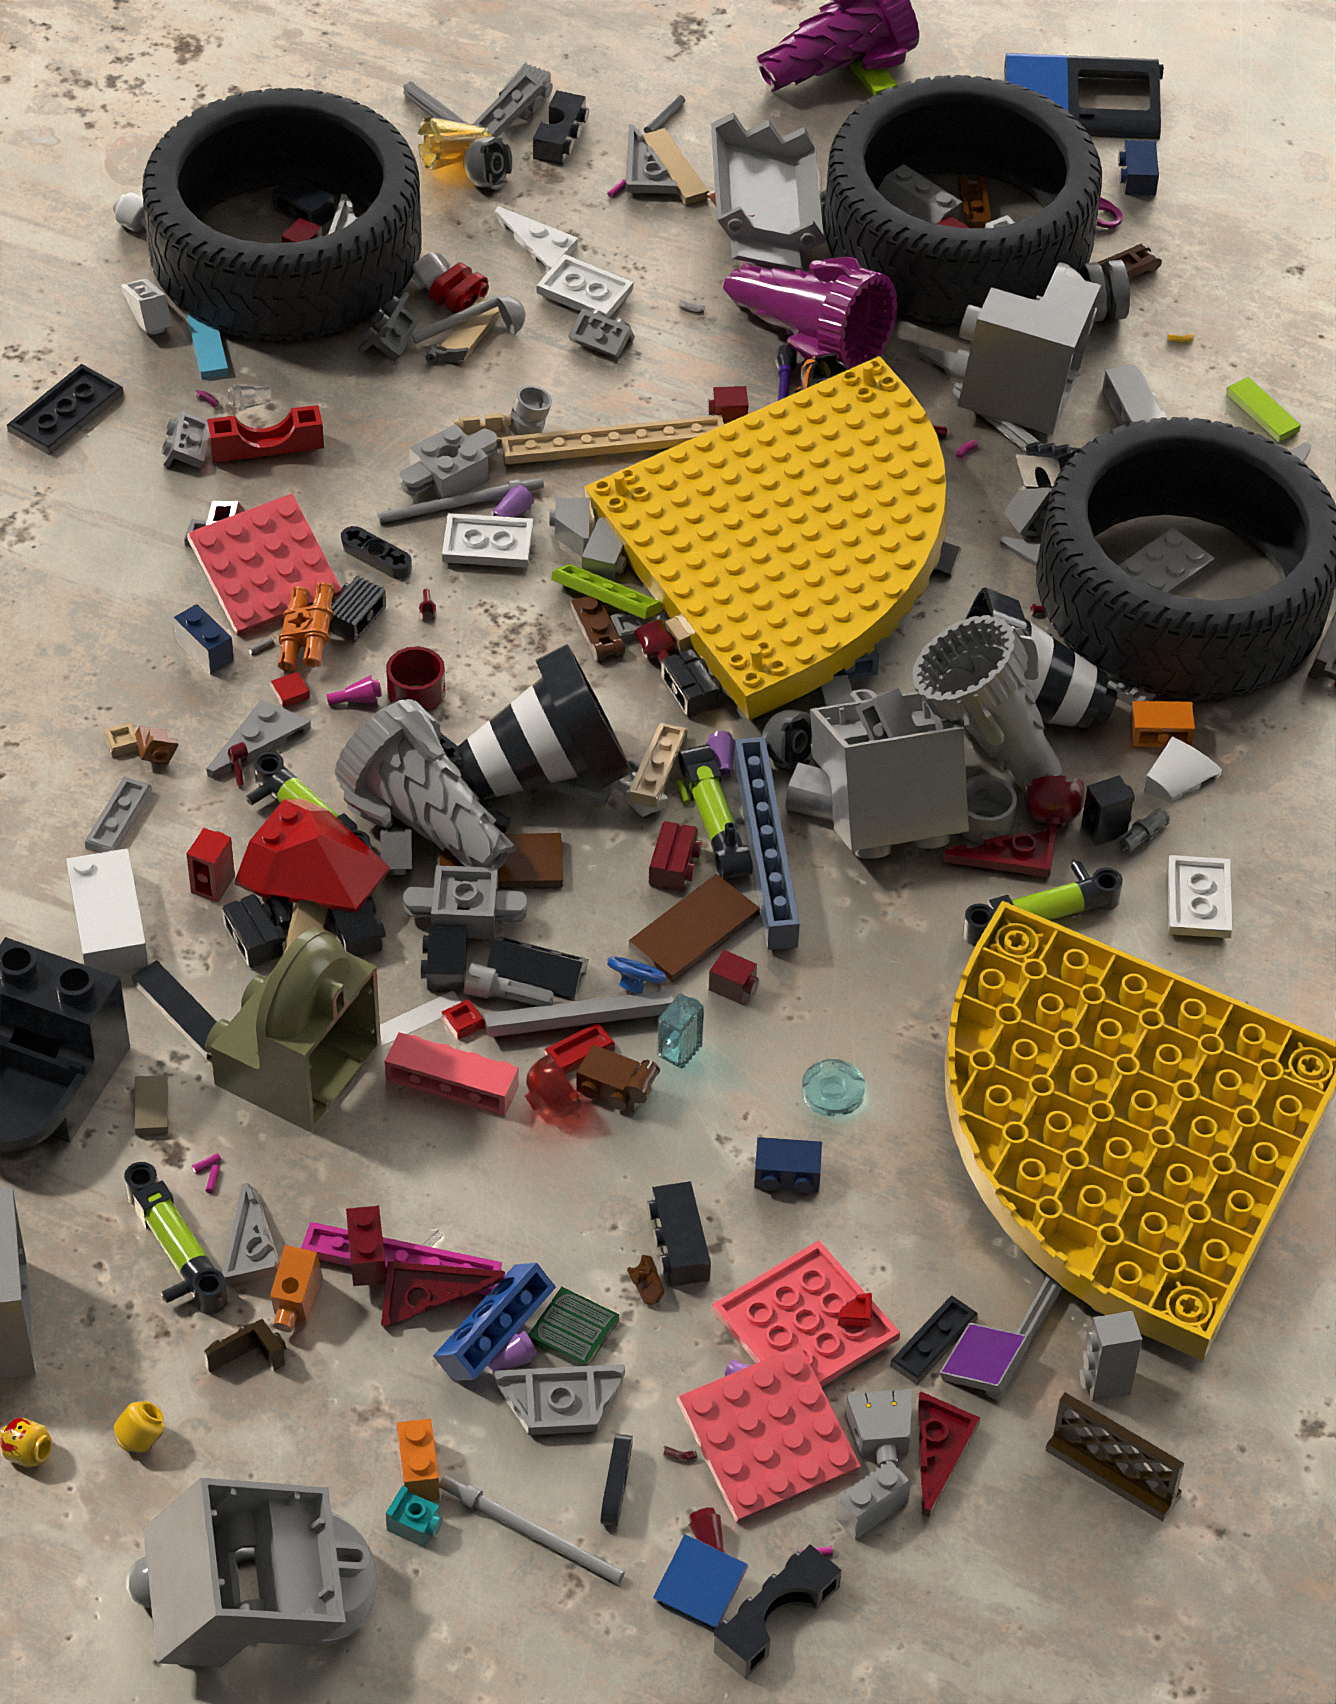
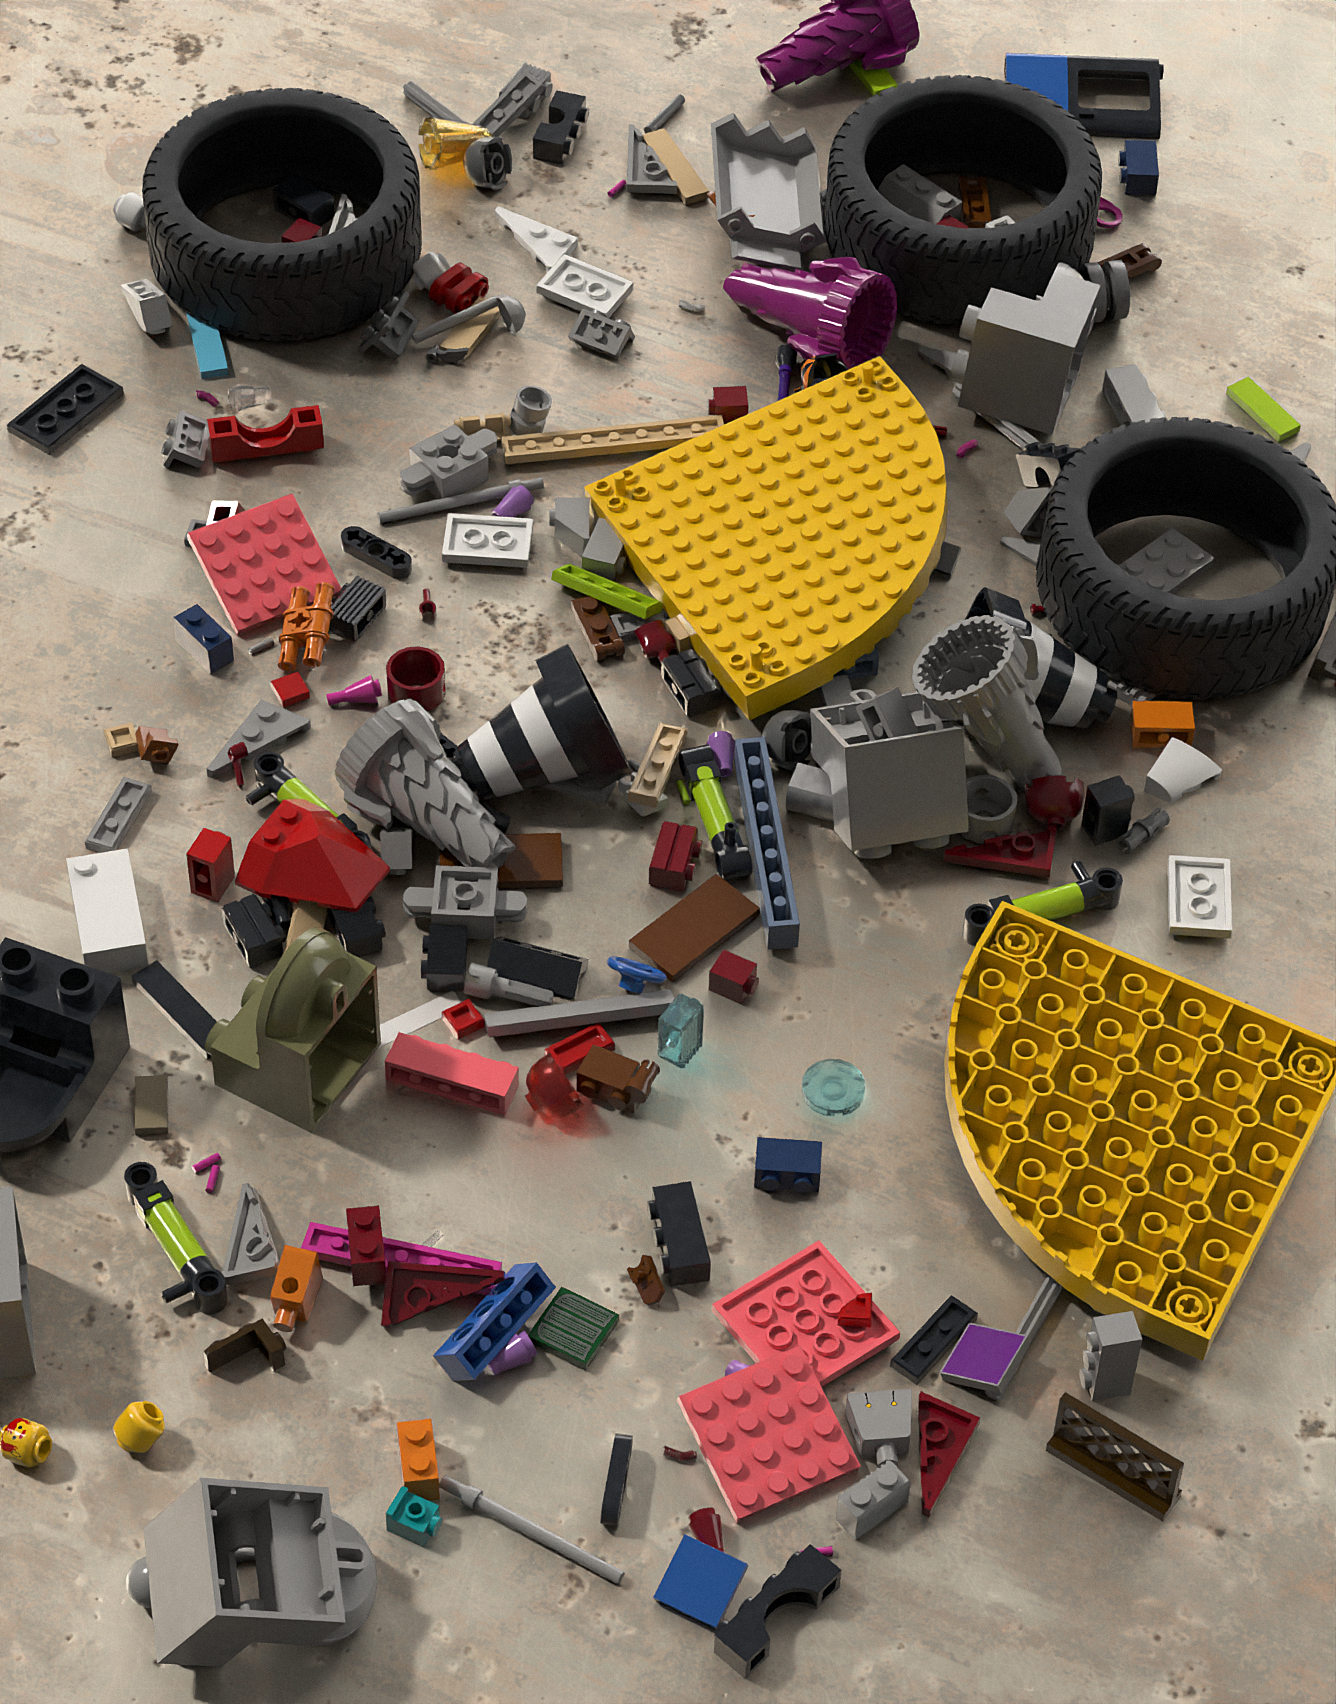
(560, 1397): light grey wing -> none
(1187, 338): yellow leg -> none

